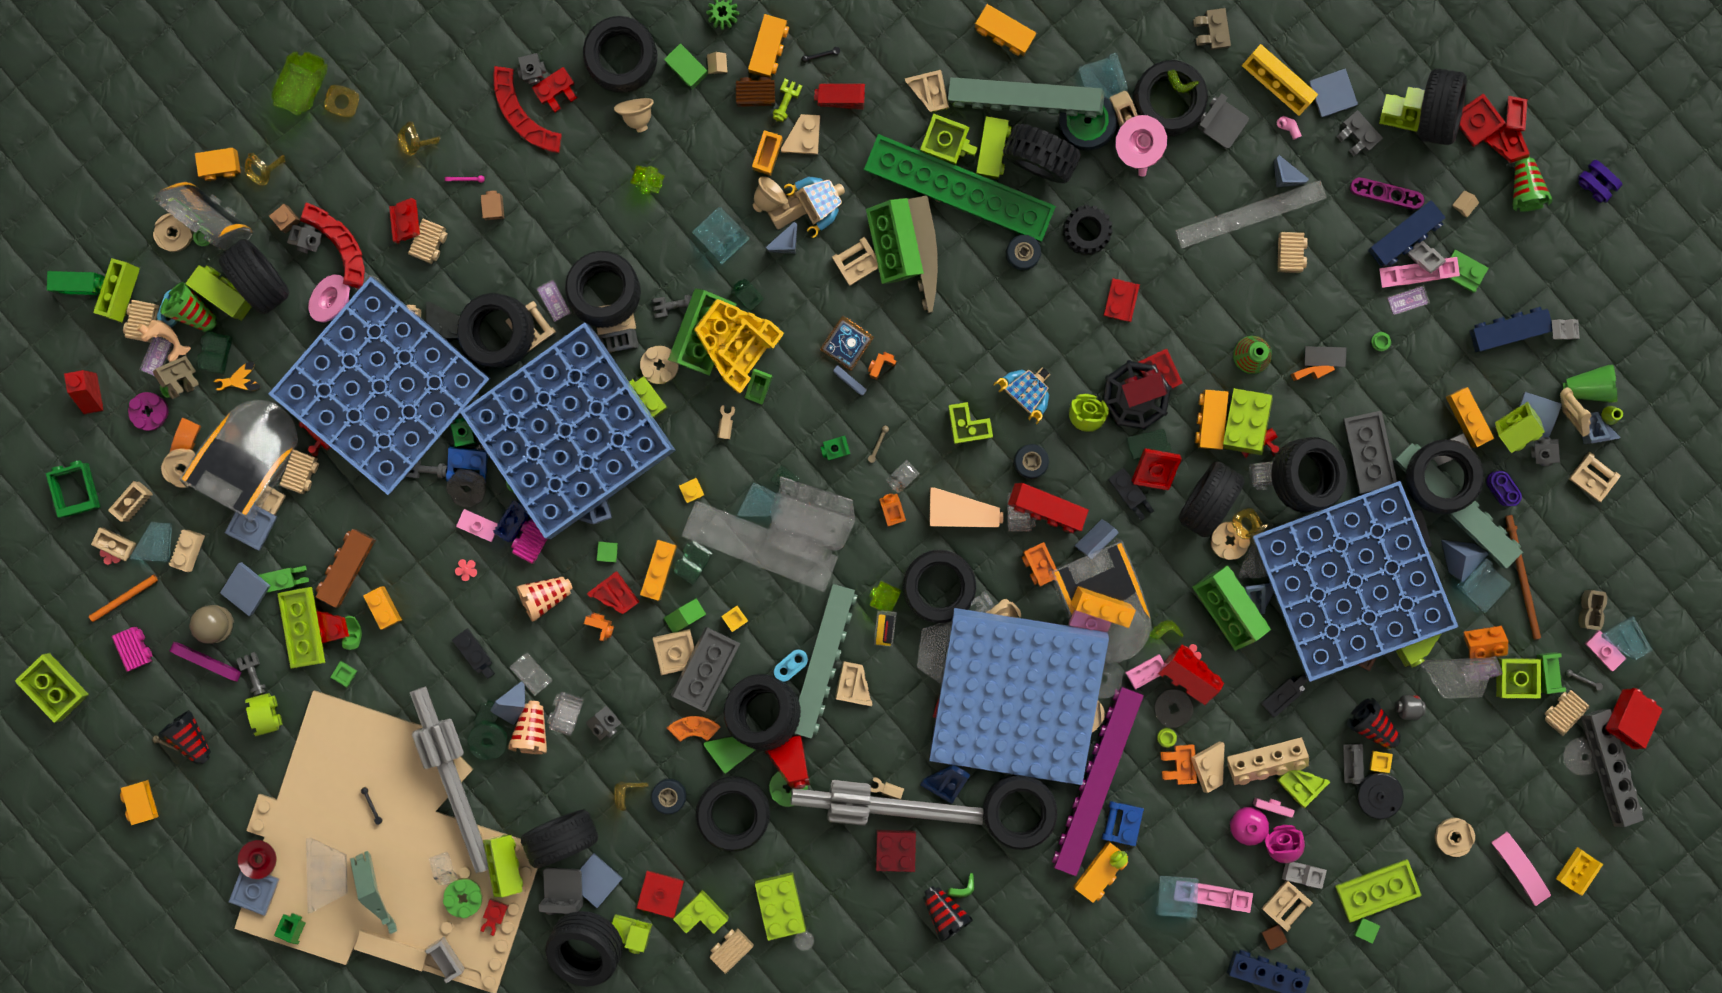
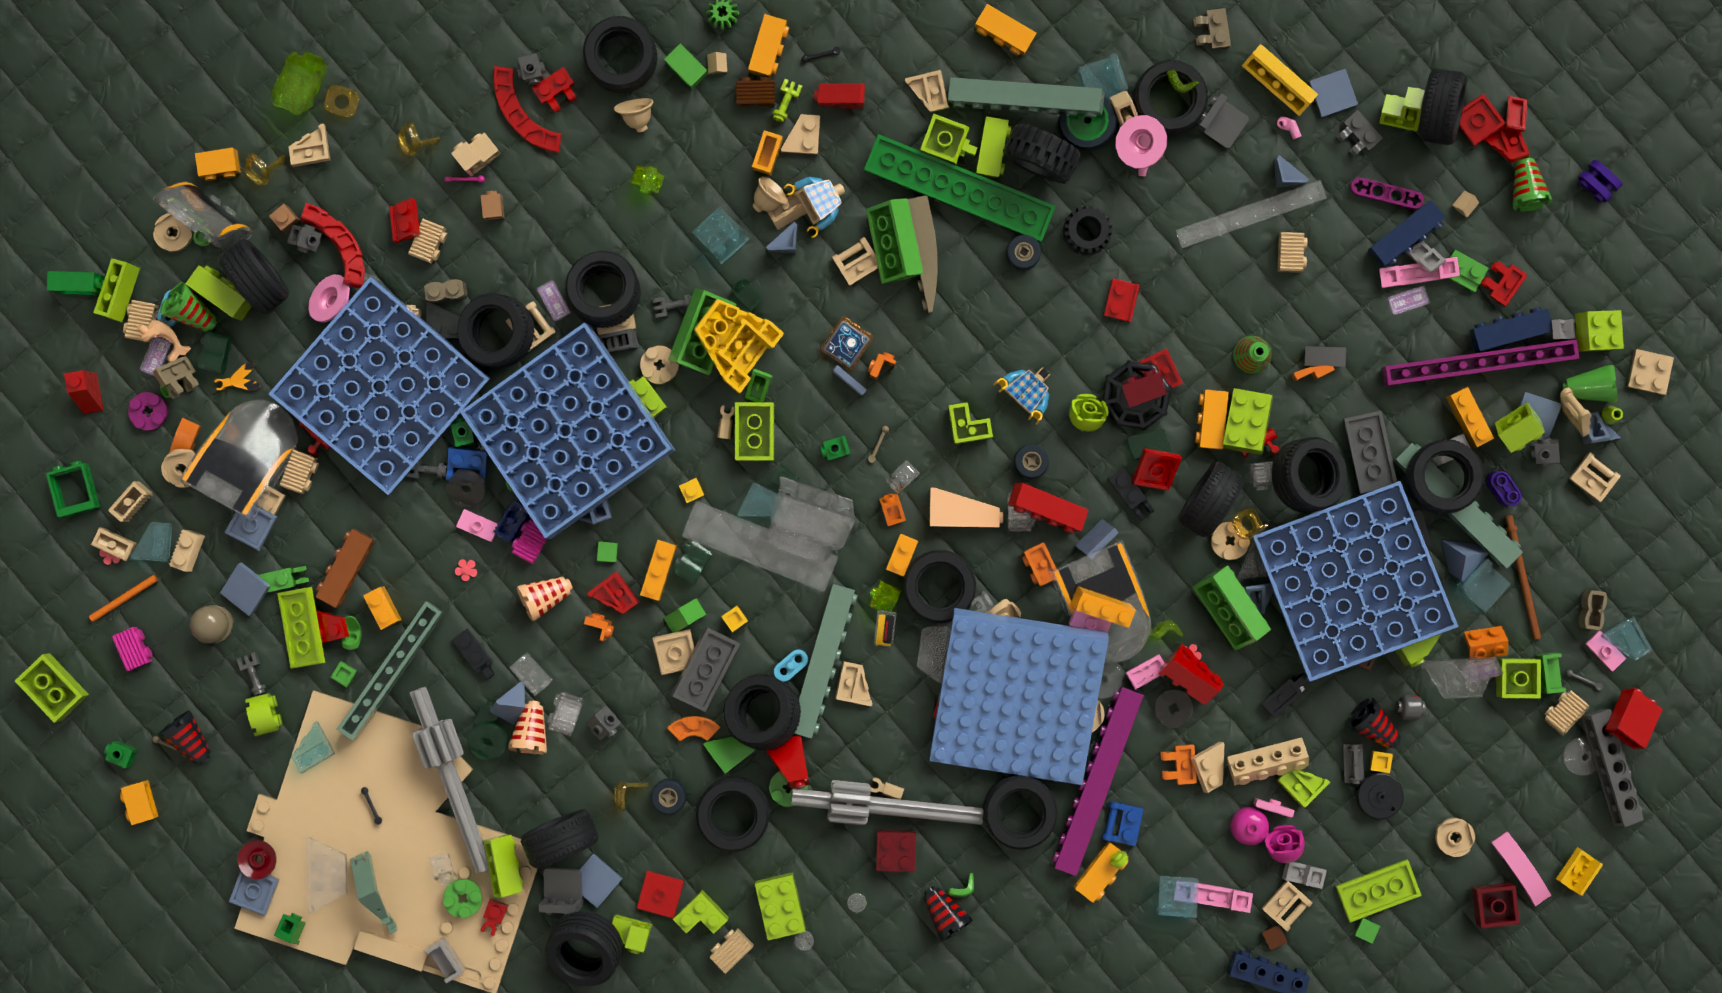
(126, 752): none -> green brick
(205, 661): magenta beam -> none
(311, 148): none -> tan wing
(312, 749): none -> clear light blue wing
(390, 671): none -> sand green brick
(441, 292): none -> dark tan brick
(476, 154): none -> tan brick
(754, 431): none -> lime brick
(857, 902): none -> clear plate
(901, 555): none -> light orange piece
(946, 782): dark blue wing -> none
(1167, 737): lime plate -> none
(1381, 341): bright green plate -> none
(1480, 362): none -> magenta brick
(1495, 905): none -> dark red brick
(1507, 285): none -> red plate
(1599, 331): none -> lime brick
(1650, 372): none -> tan plate

